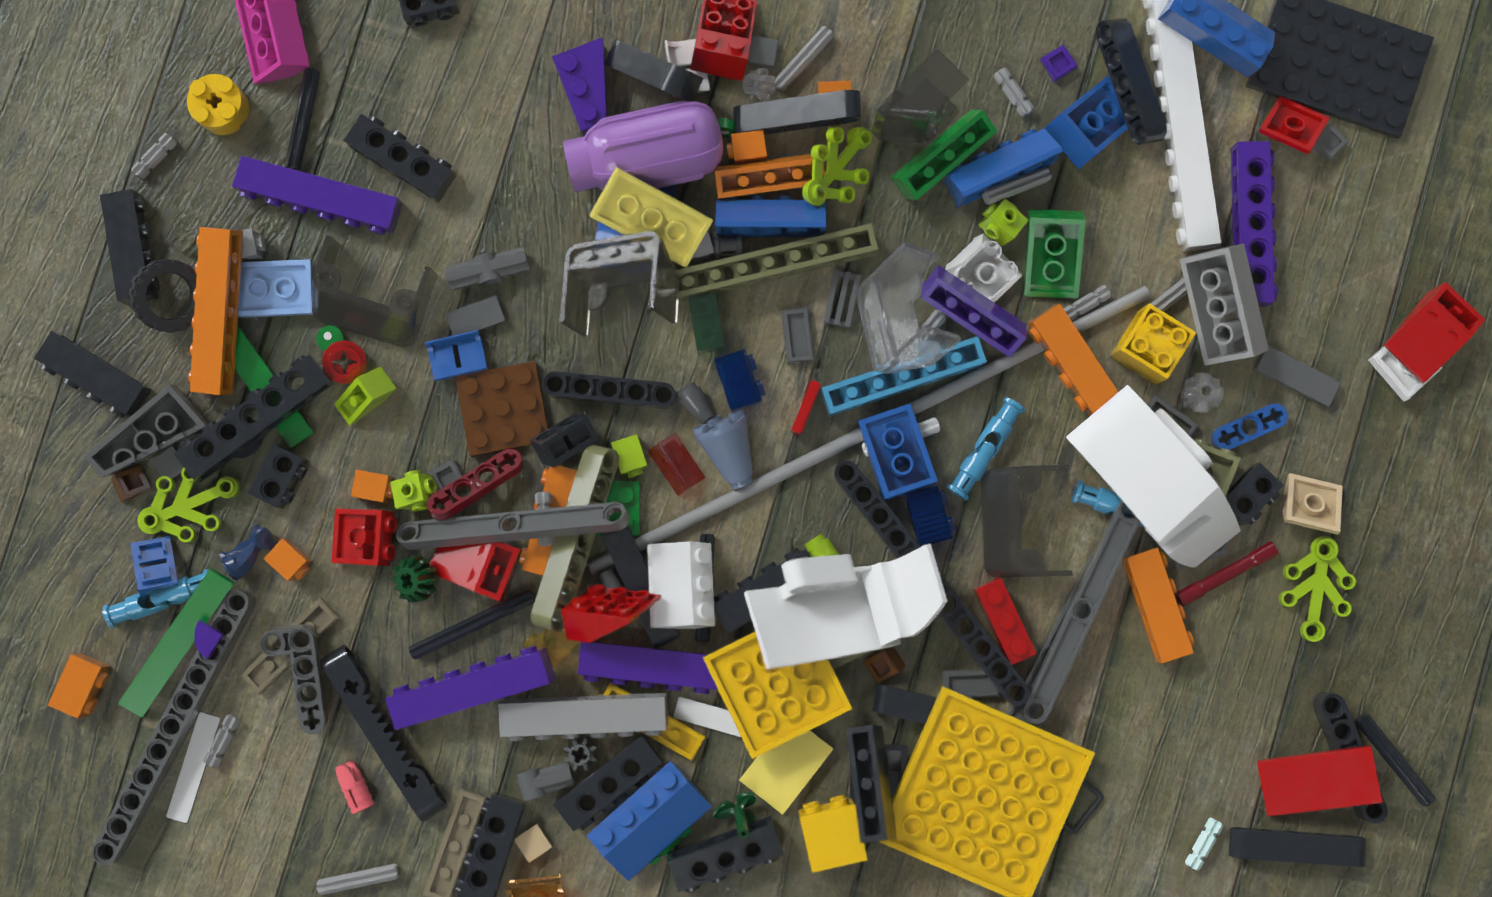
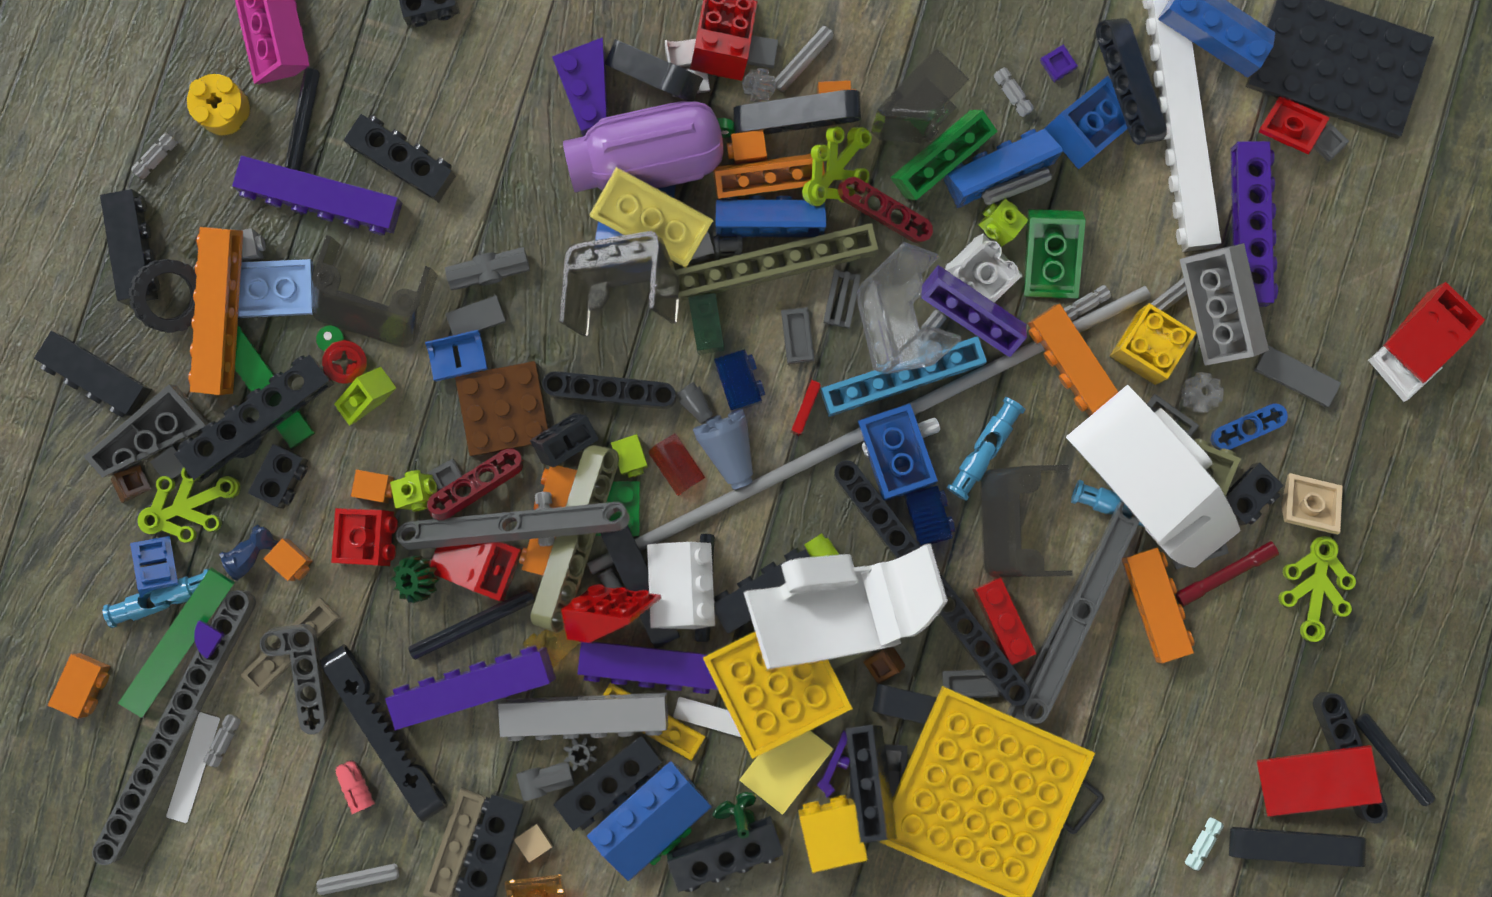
(836, 760): none -> dark purple piece
(887, 205): none -> dark red beam

